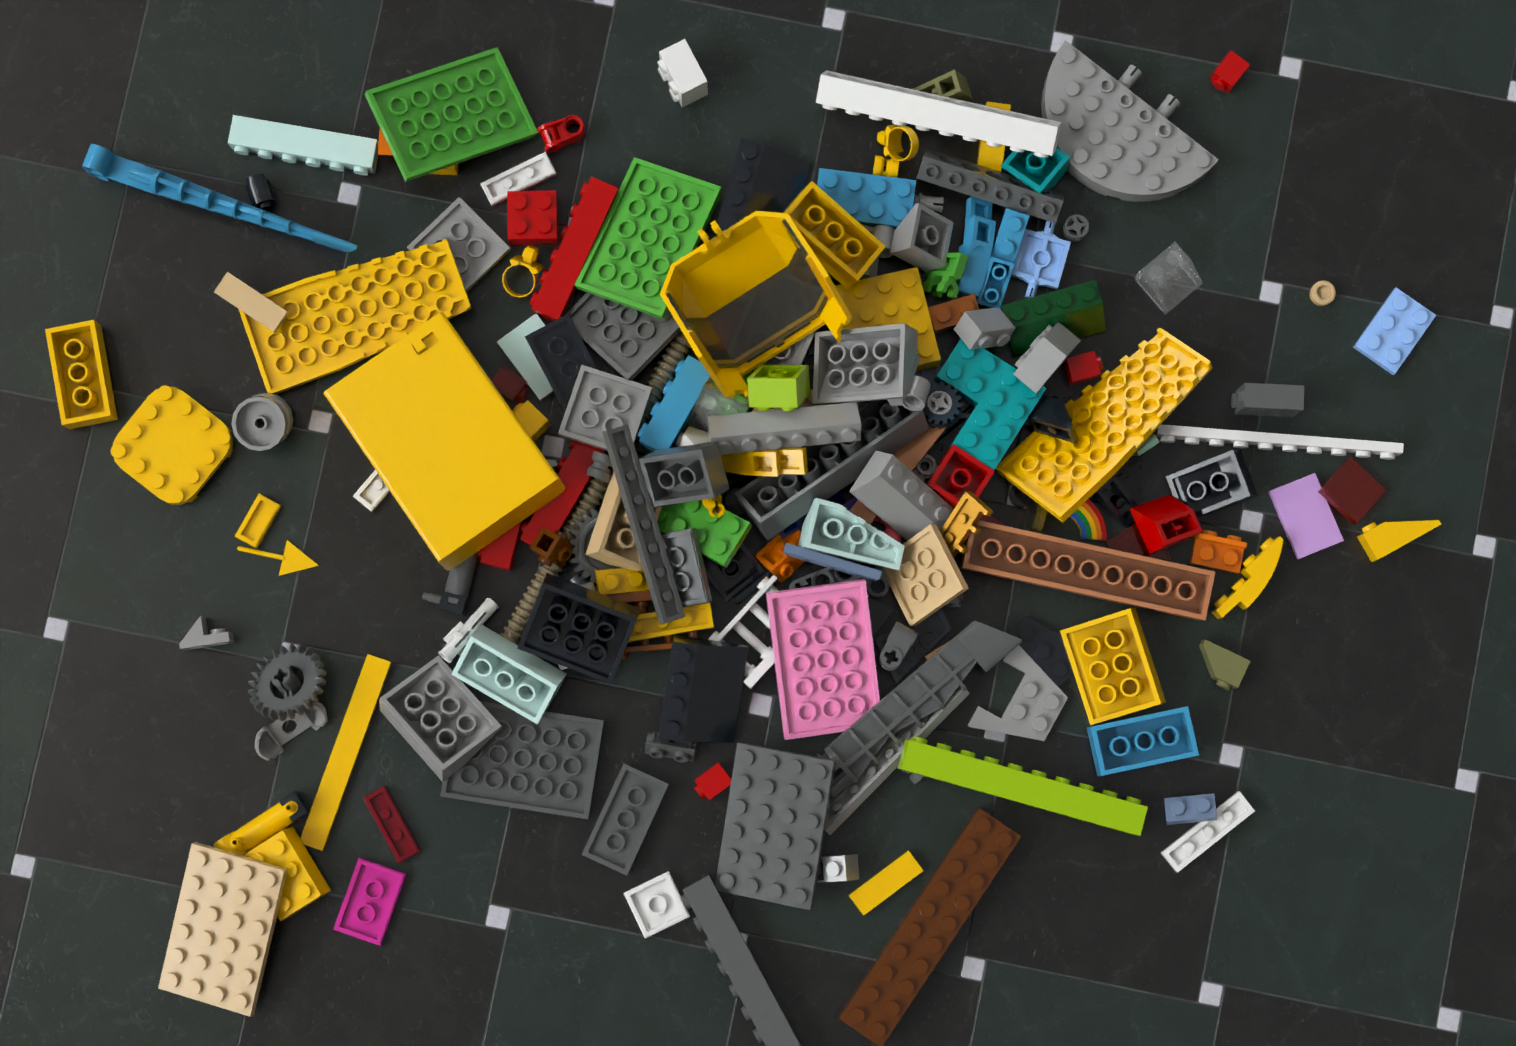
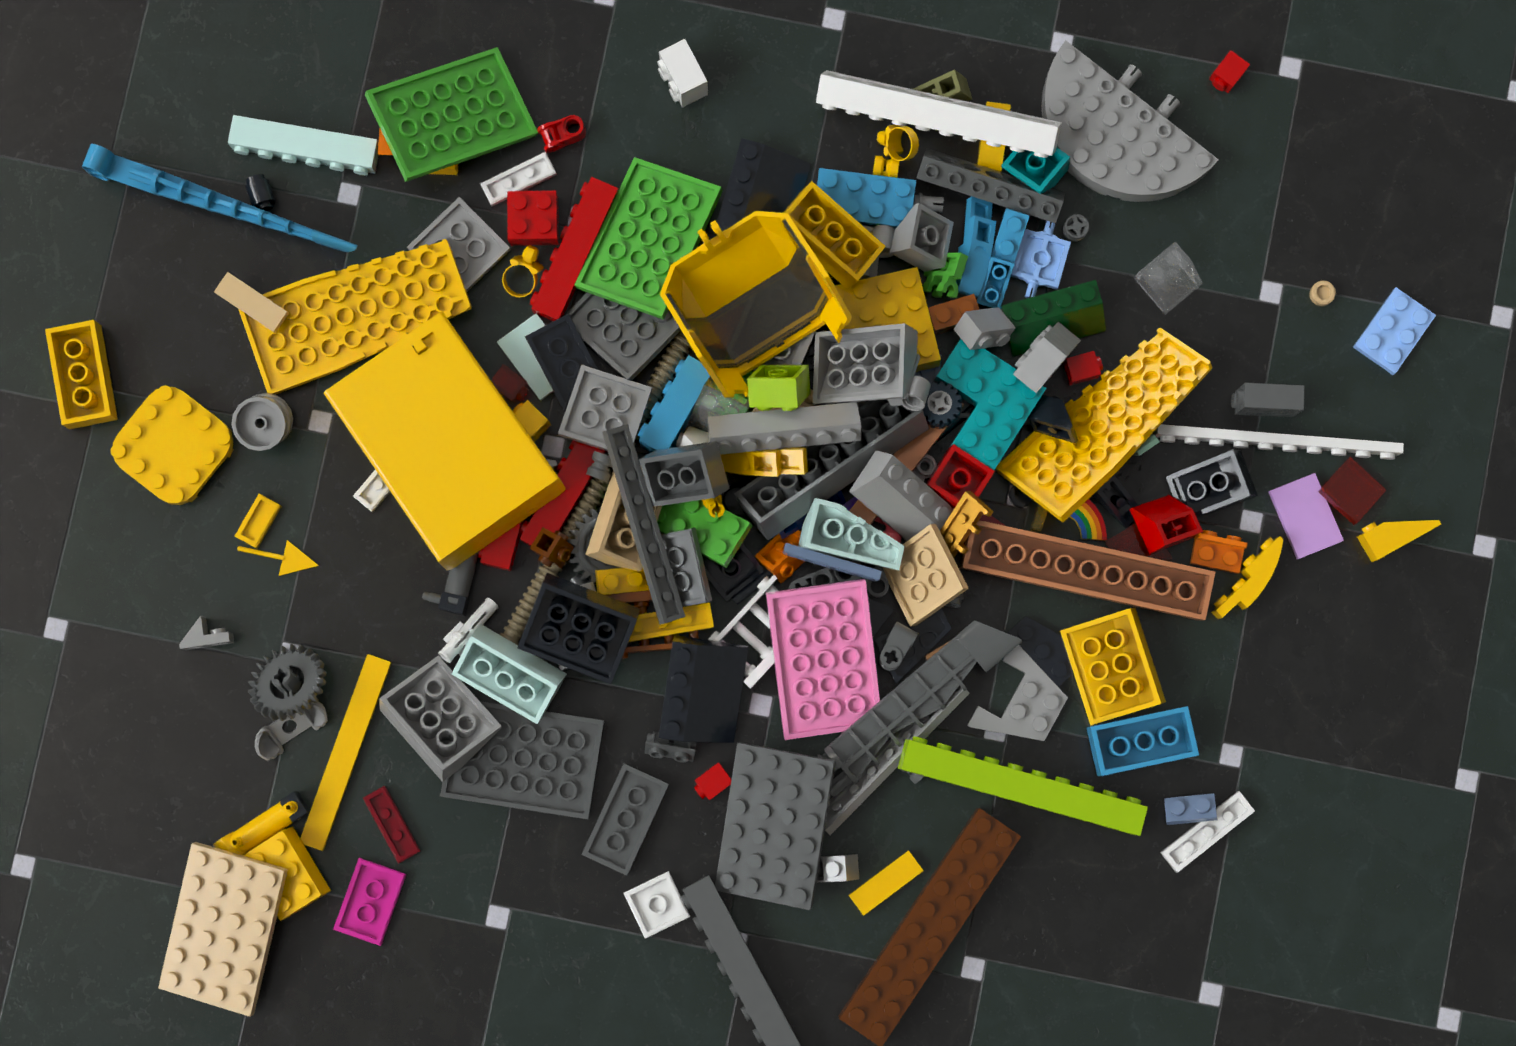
(1223, 665): olive slope -> none

